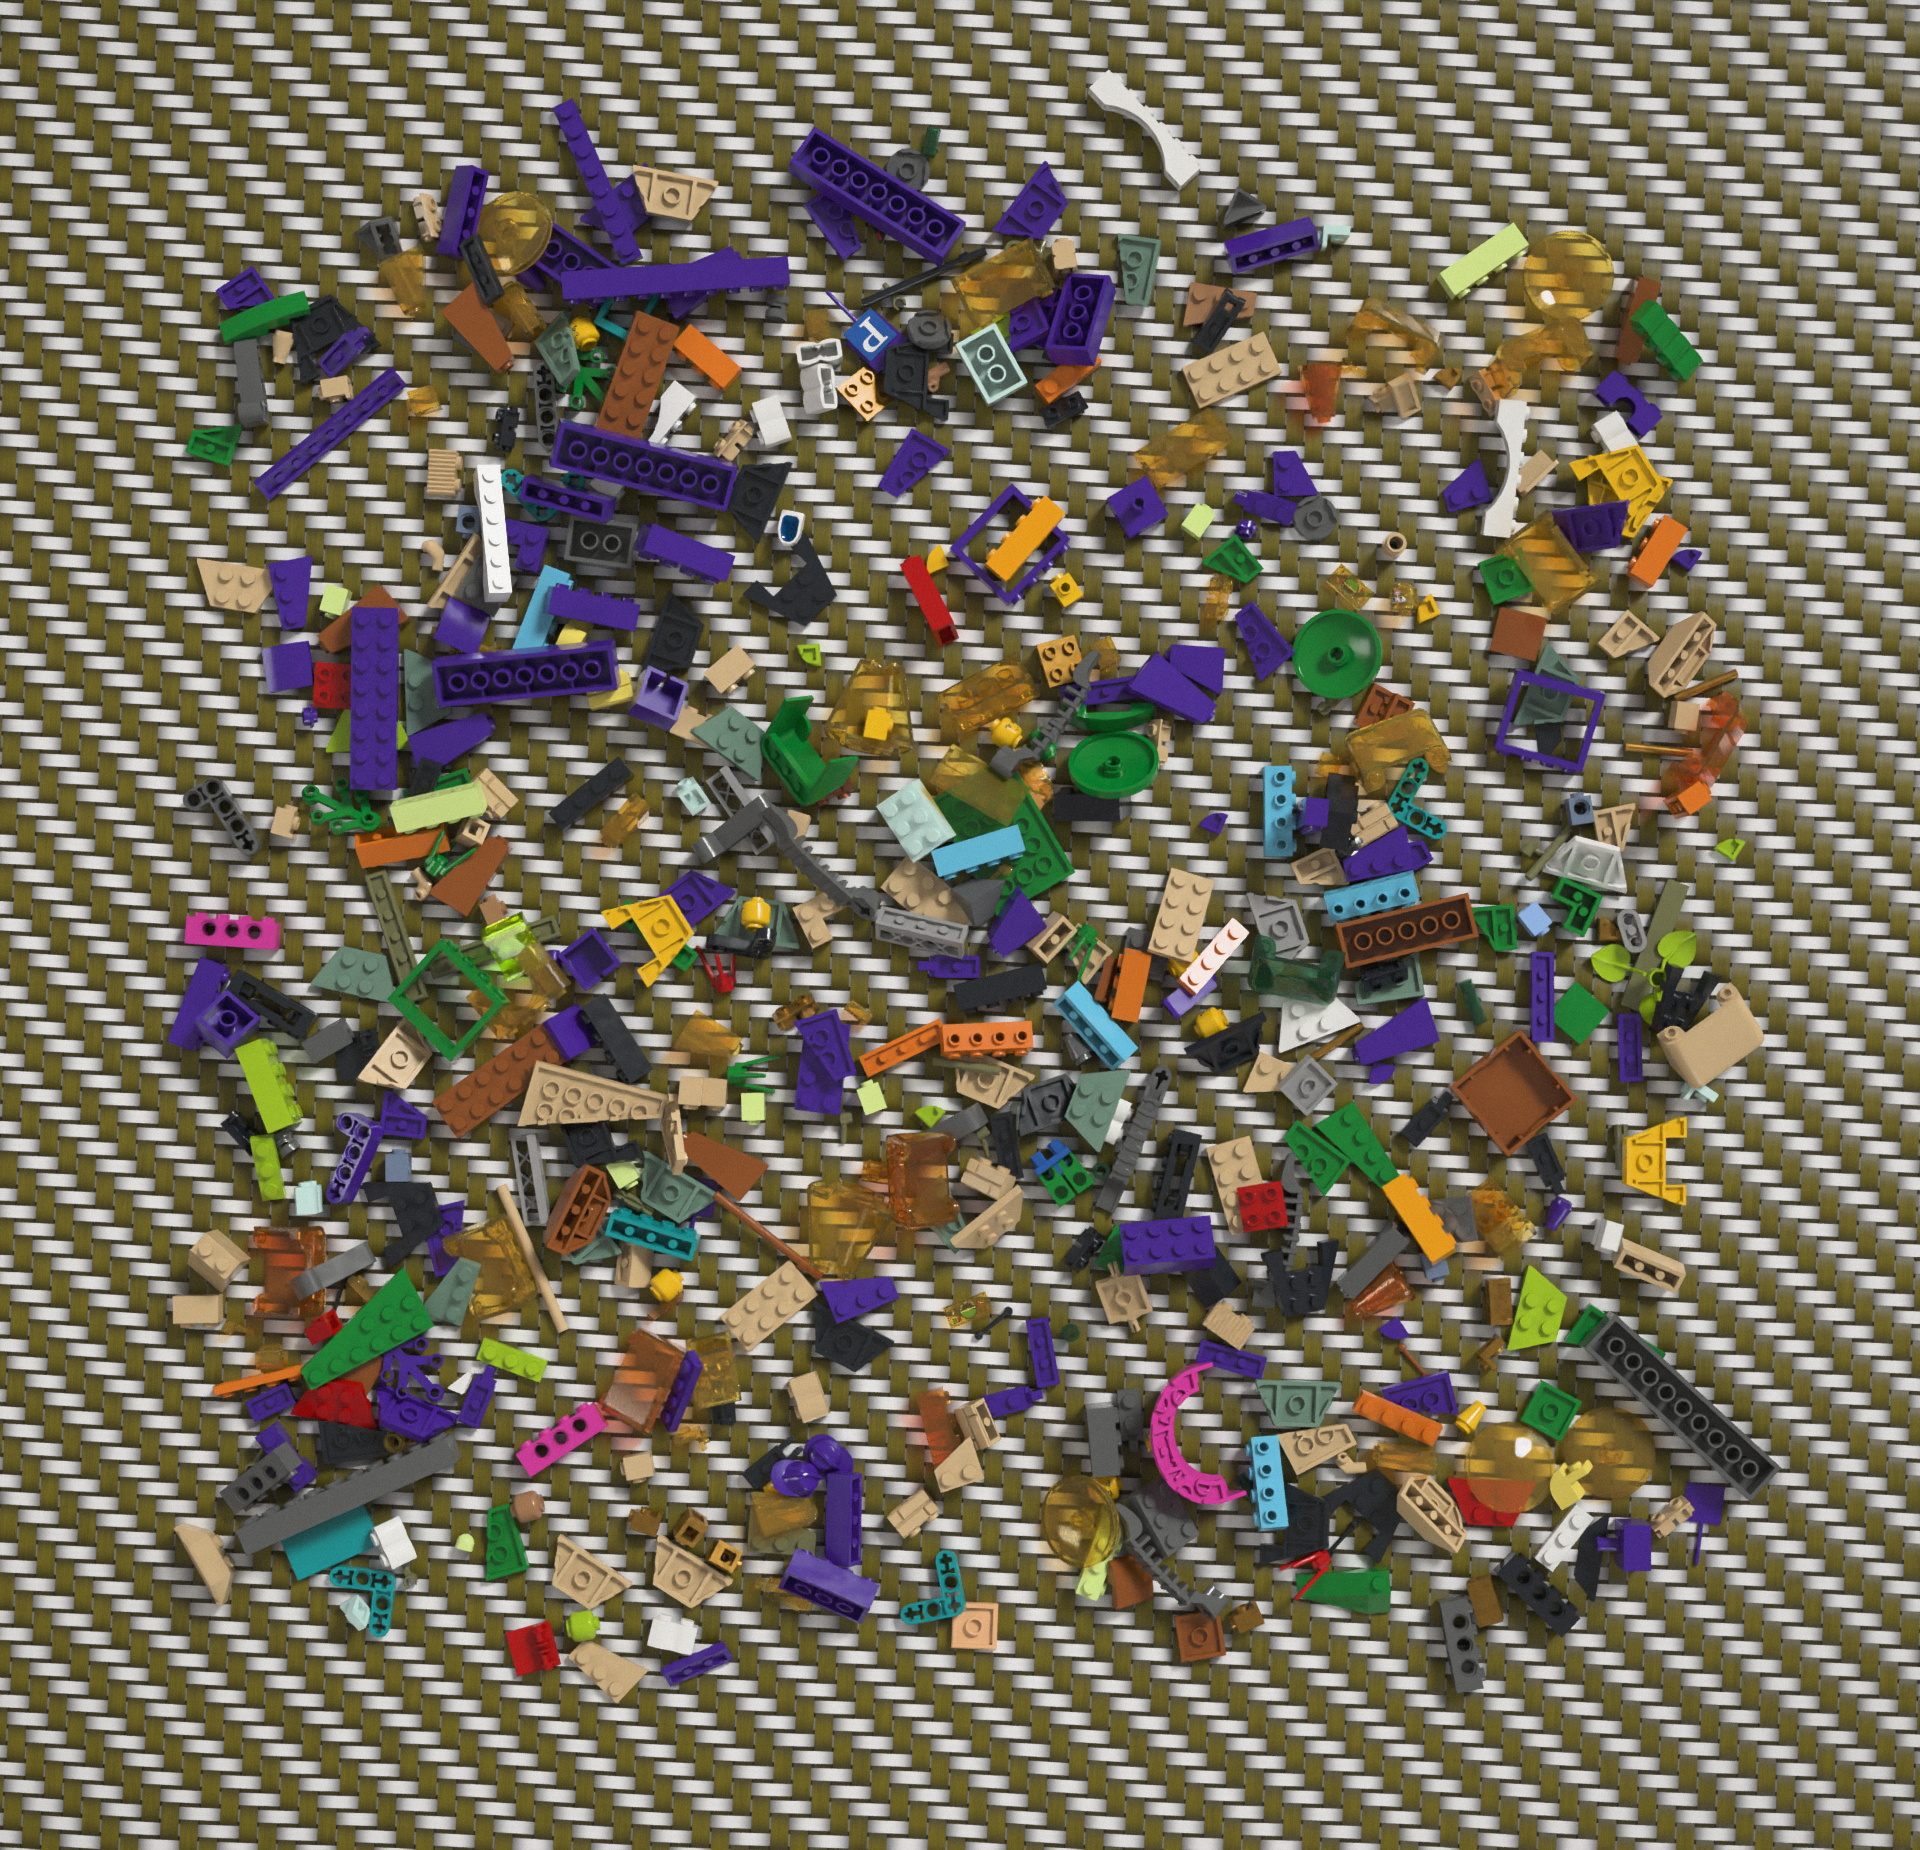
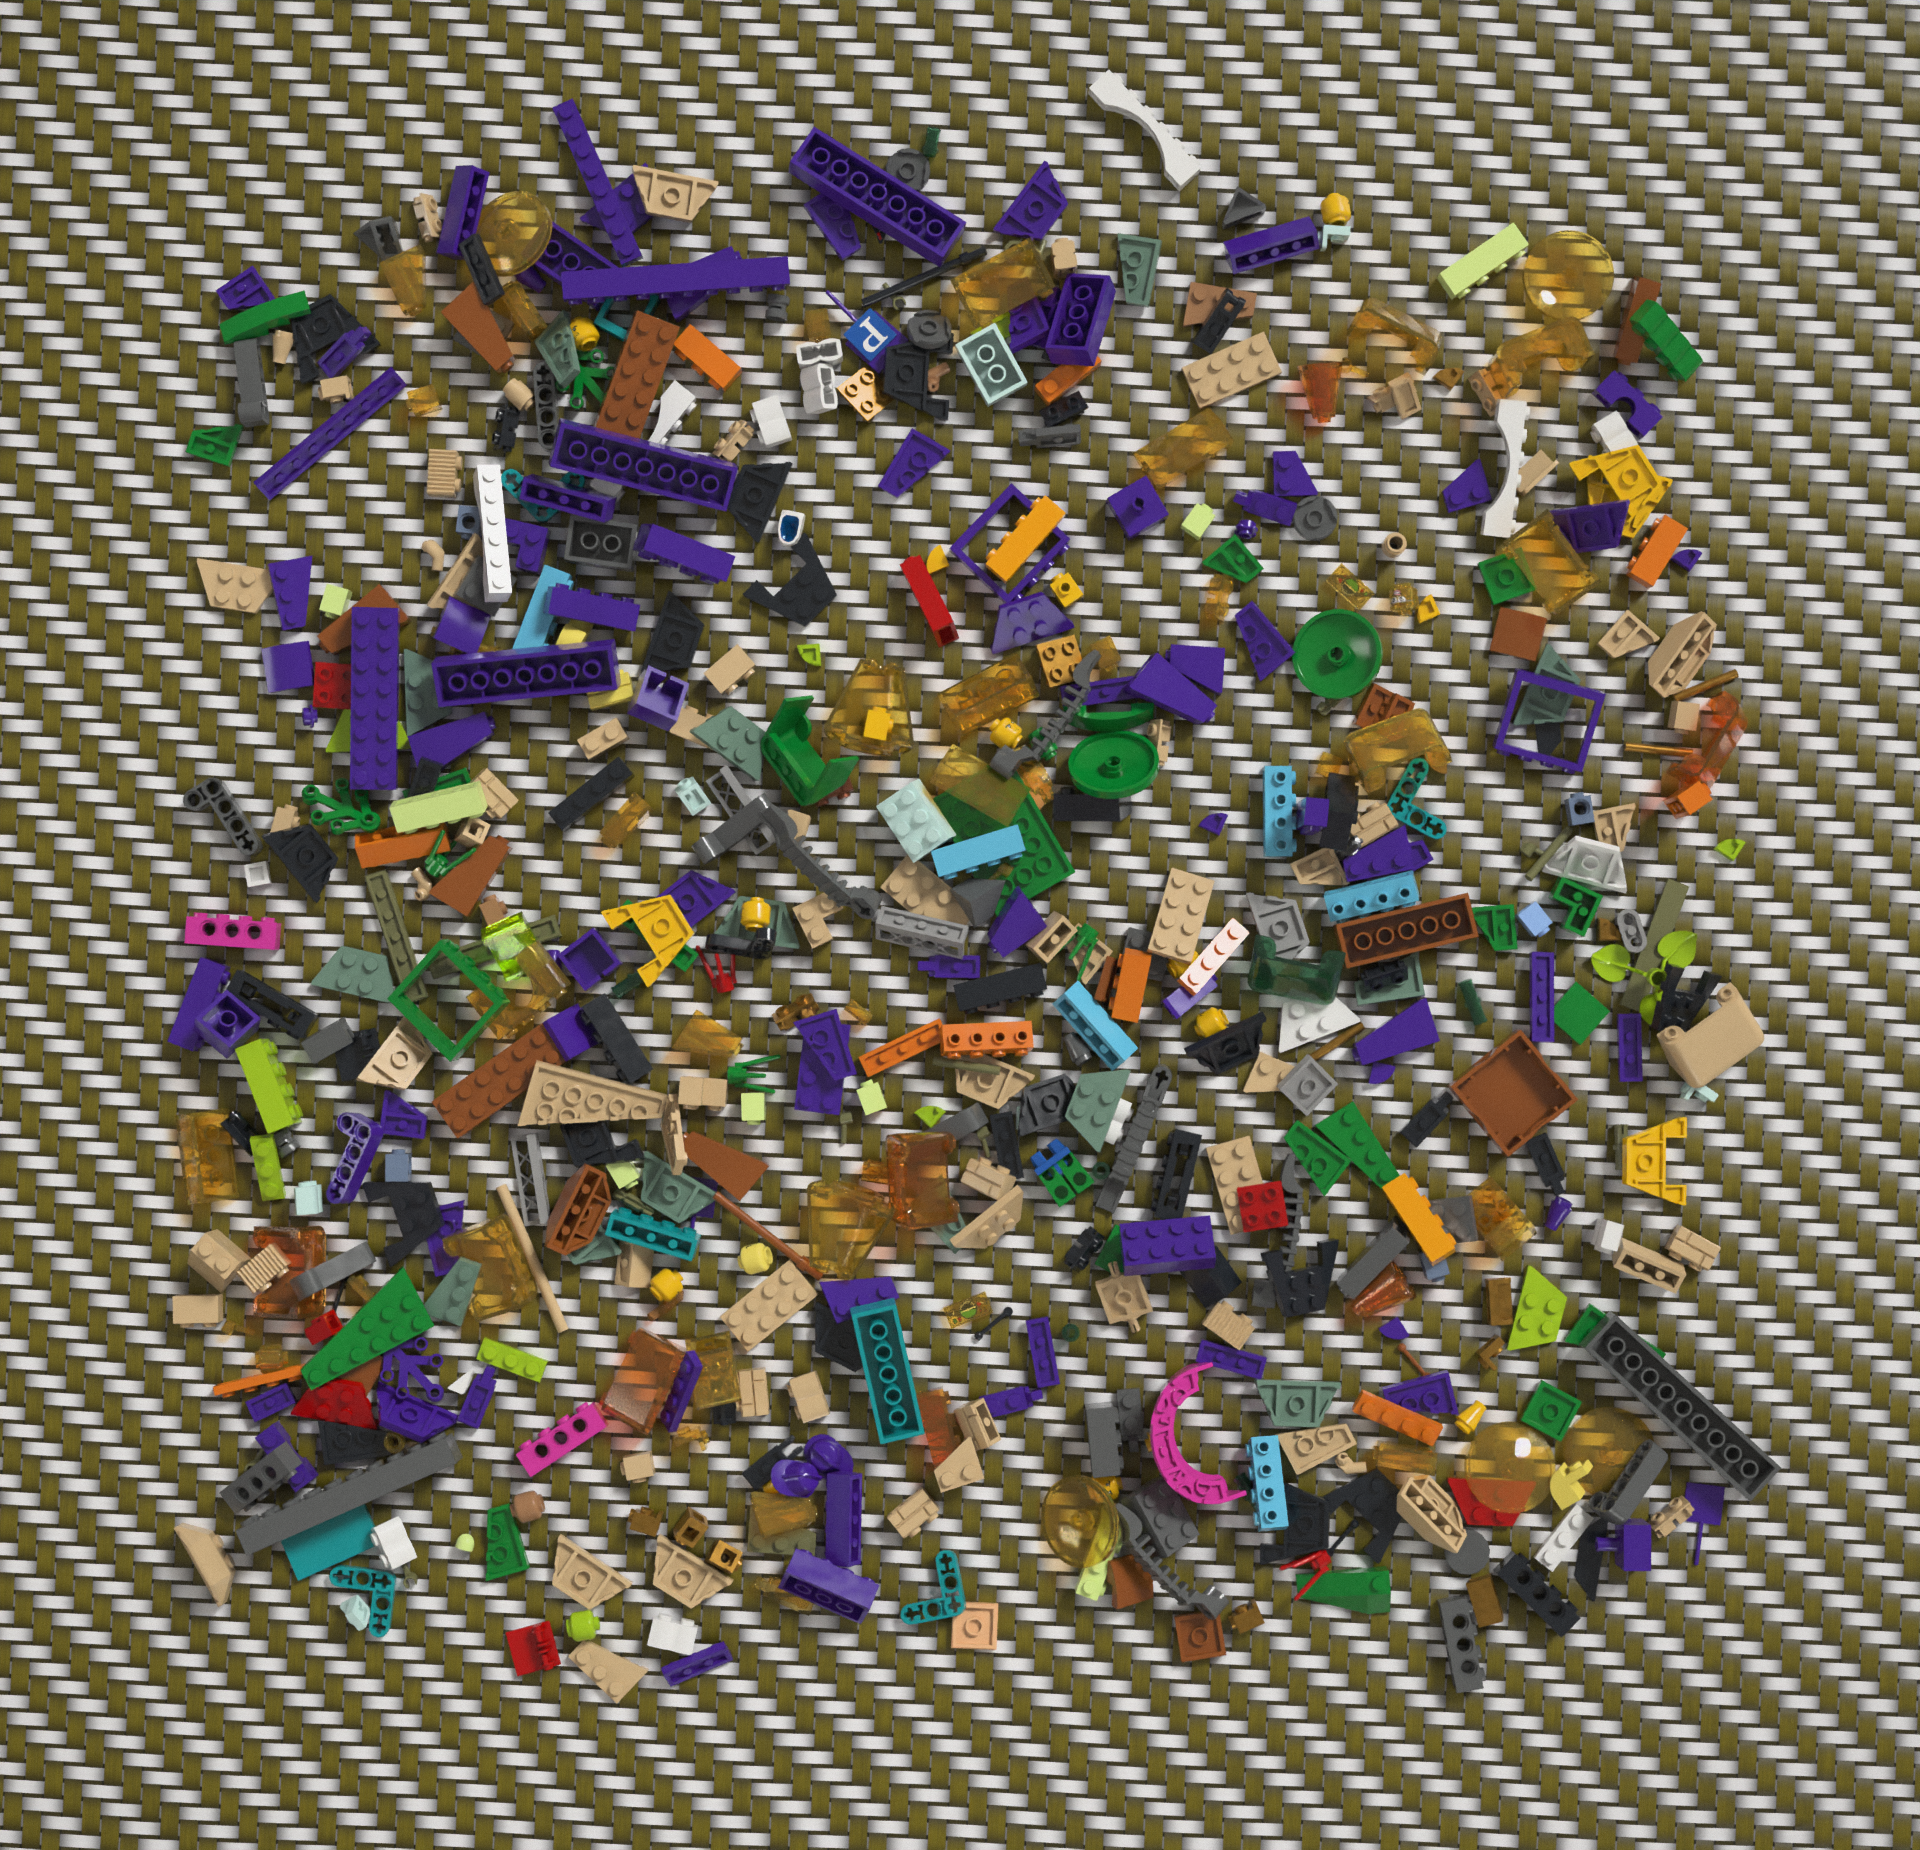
(206, 1157): none -> clear yellow slope
(257, 874): none -> white plate
(264, 1268): none -> tan brick
(304, 856): none -> black wing
(519, 395): none -> tan brick
(603, 739): none -> tan brick
(625, 986): none -> clear green pin
(753, 1392): none -> tan brick
(755, 1258): none -> light yellow head
(887, 1370): none -> teal brick
(1027, 621): none -> dark purple wing
(1050, 437): none -> dark grey hinge
(1335, 210): none -> yellow head
(1471, 1555): none -> dark grey tile
(1631, 1485): none -> dark grey beam
(1692, 1248): none -> tan brick

